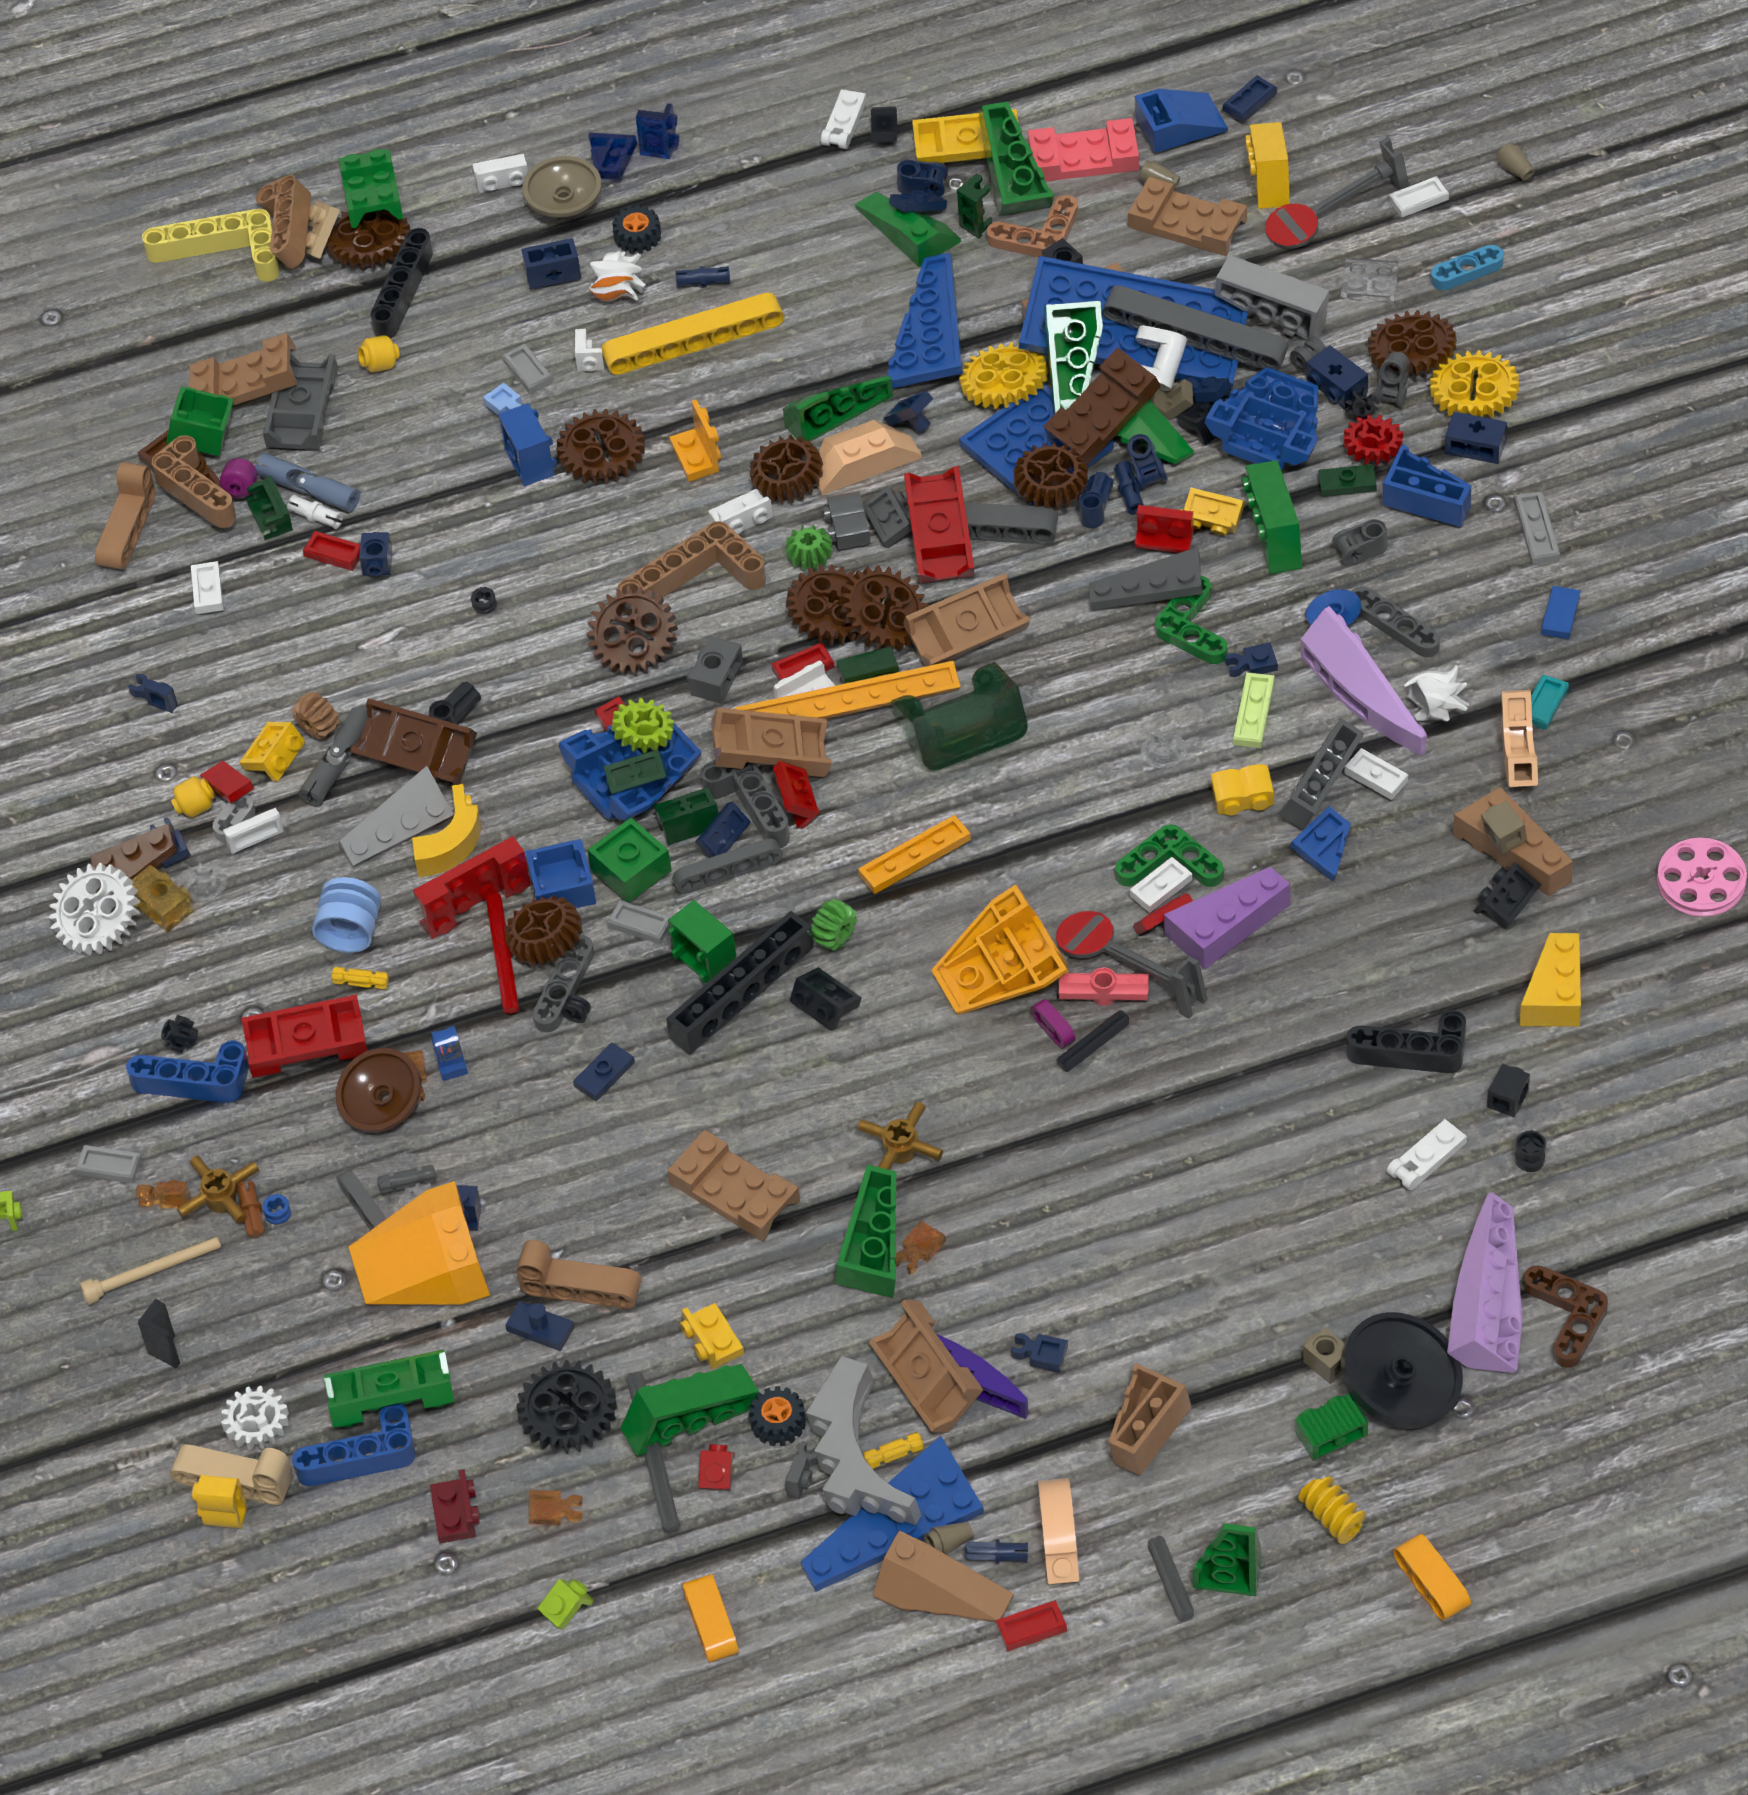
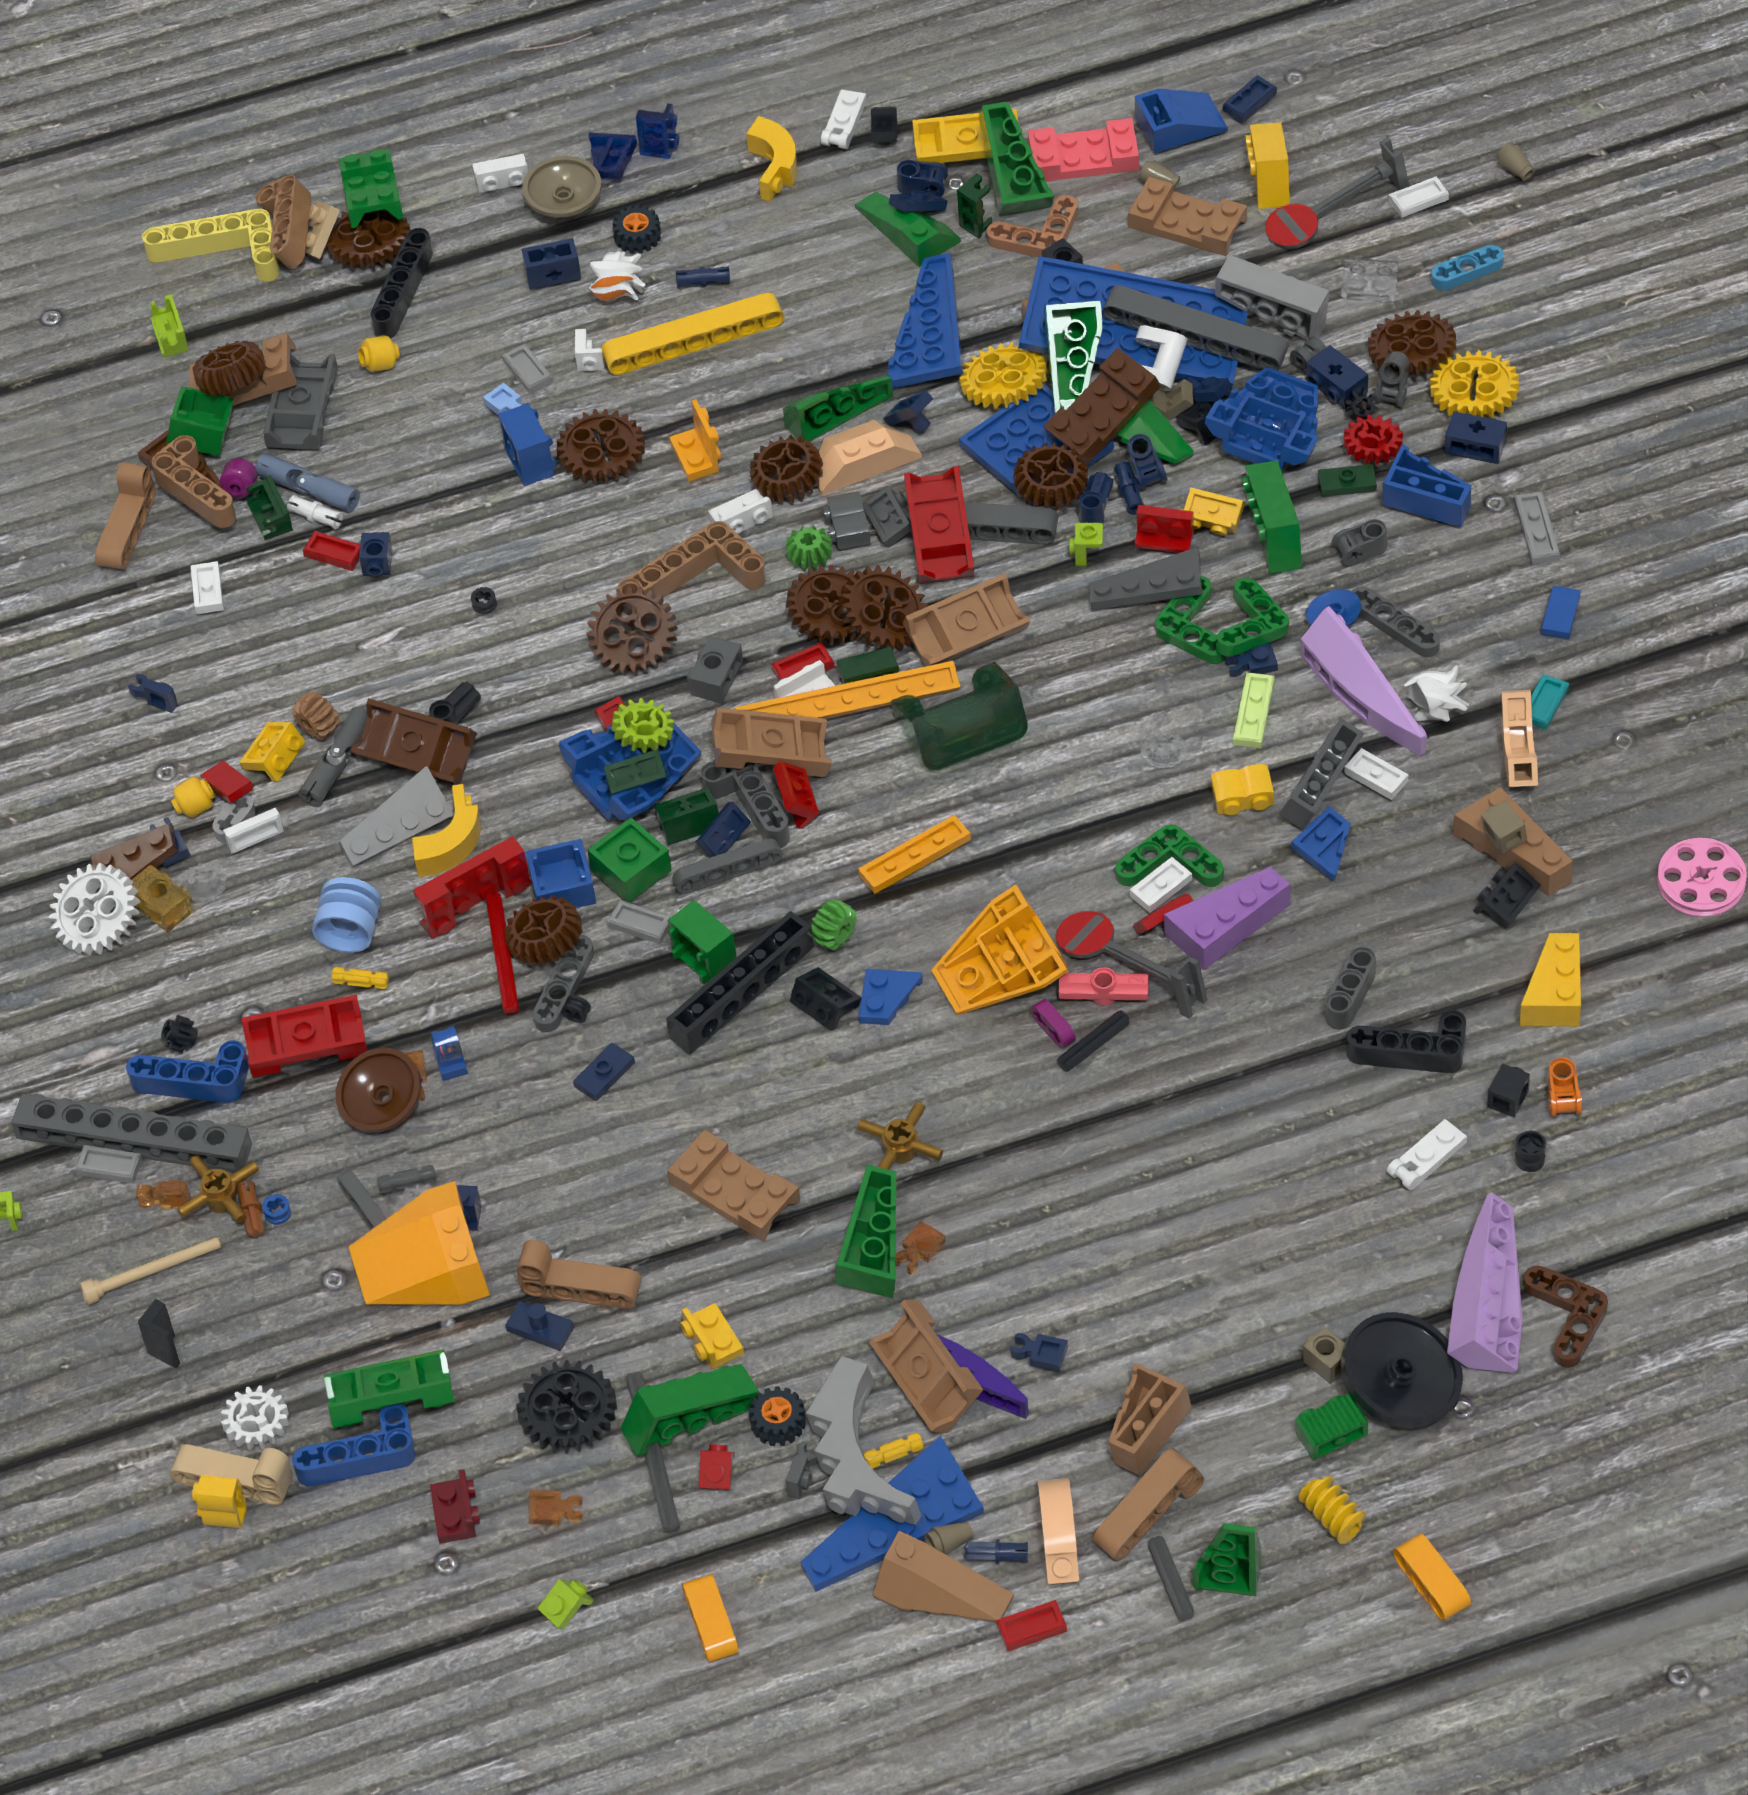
(54, 1123): none -> dark grey brick
(168, 328): none -> lime hinge
(229, 367): none -> reddish brown gear
(777, 145): none -> yellow arch
(885, 994): none -> blue wing
(1086, 536): none -> lime bracket
(1147, 1503): none -> medium nougat beam
(1269, 623): none -> green beam
(1350, 987): none -> dark grey beam
(1563, 1092): none -> orange piece

